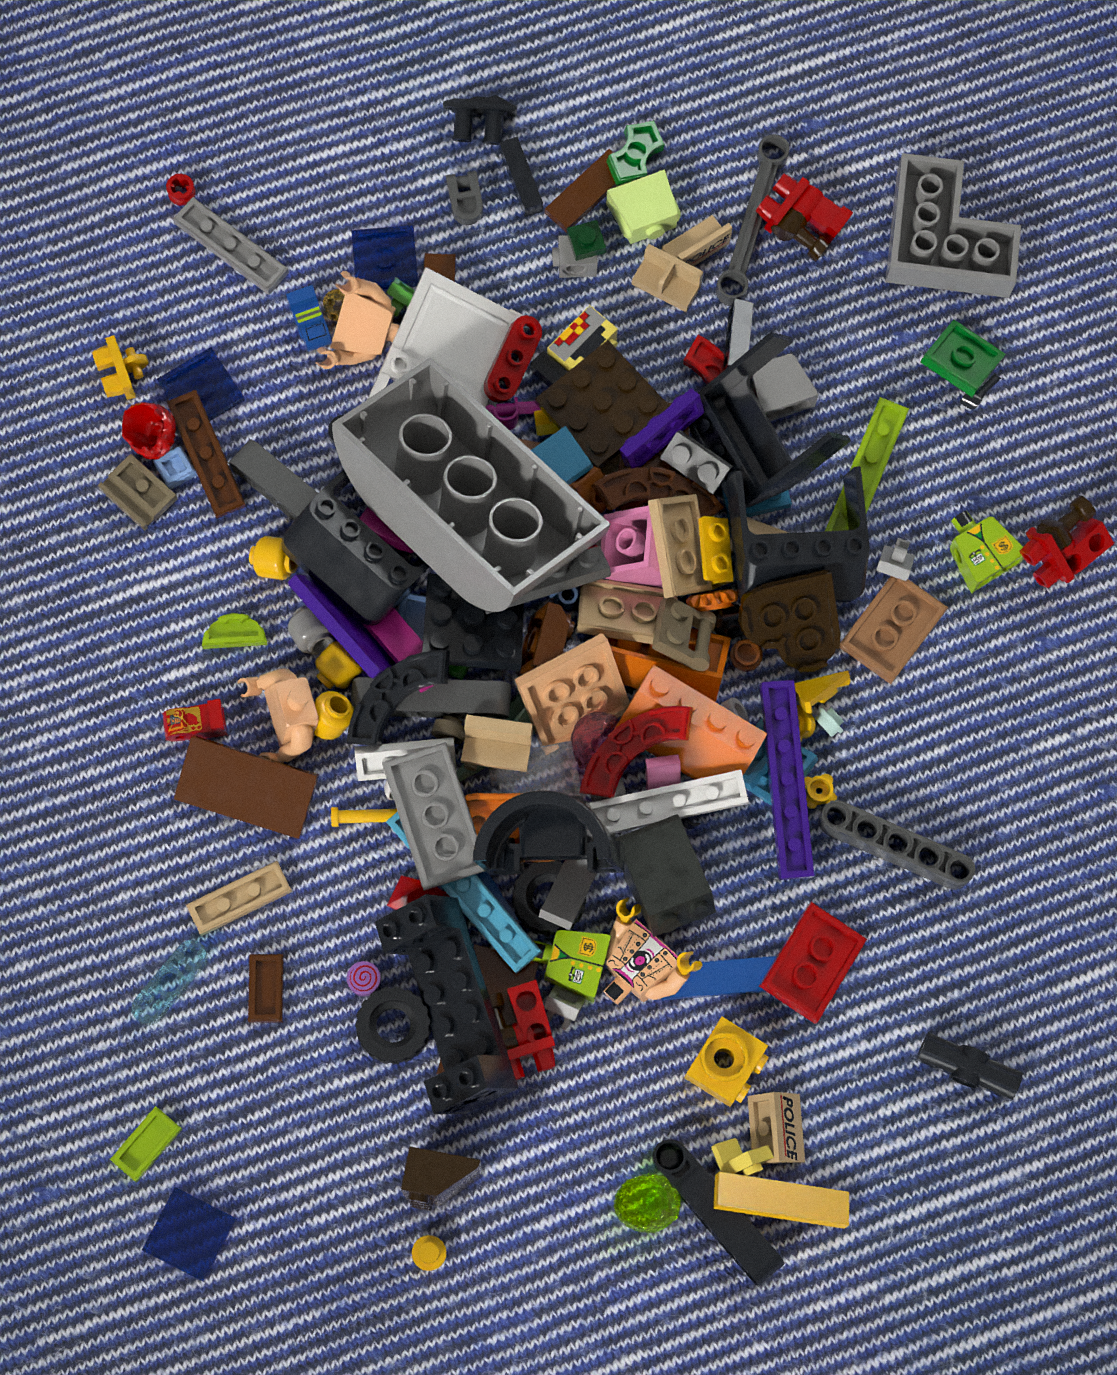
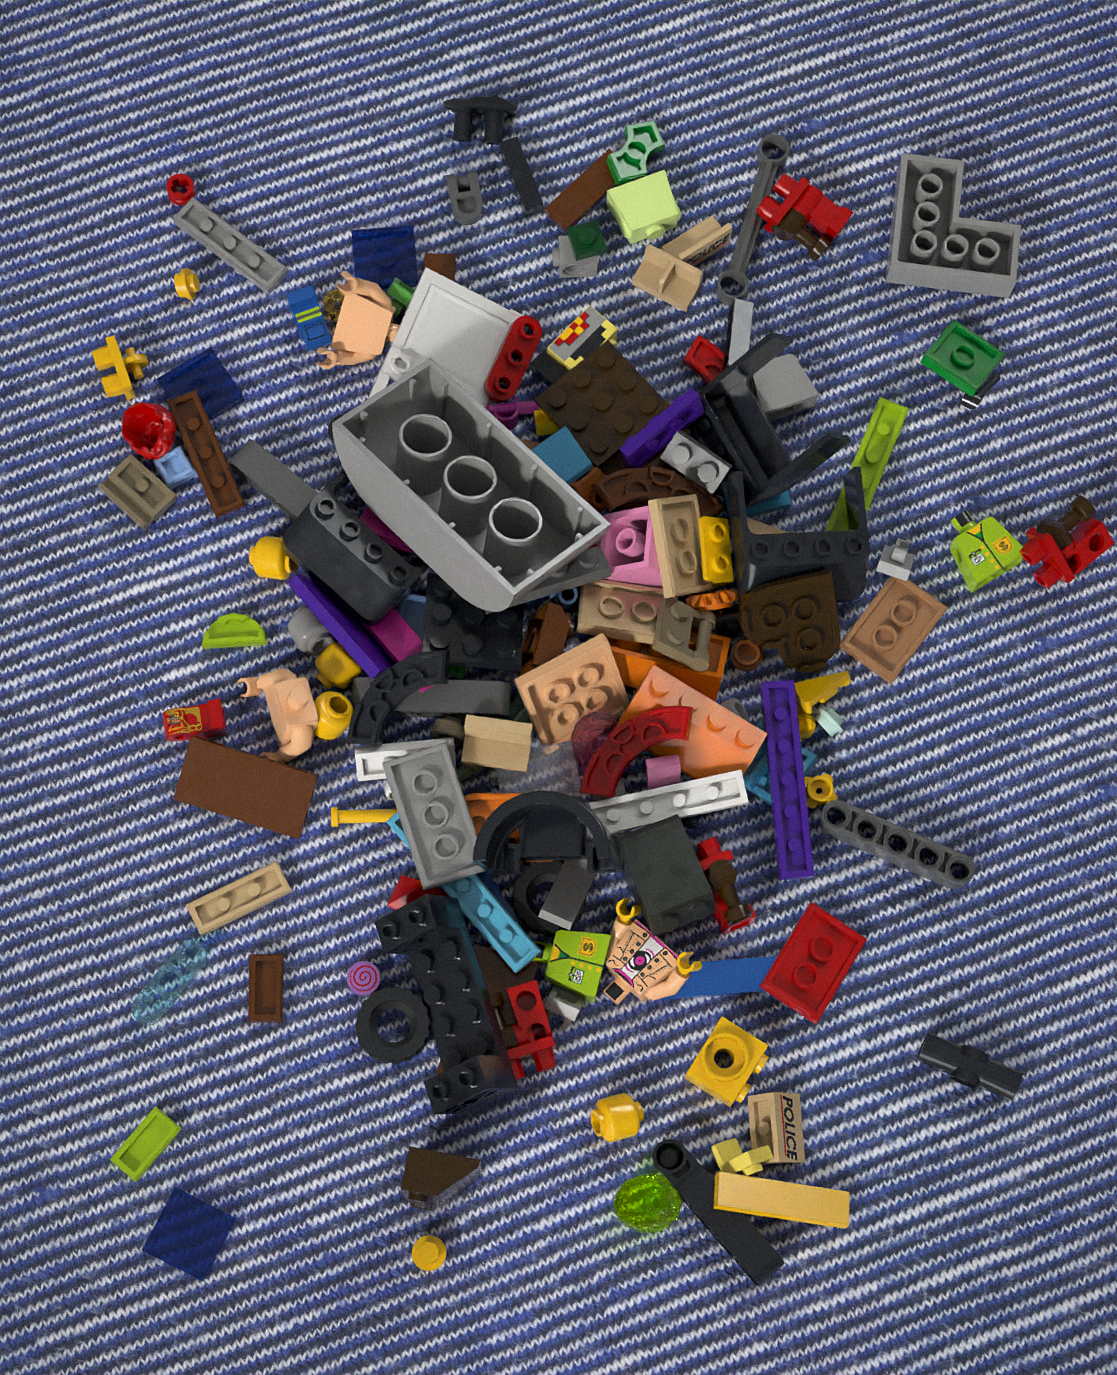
(186, 284): none -> yellow plate
(616, 1117): none -> yellow head
(721, 879): none -> hips

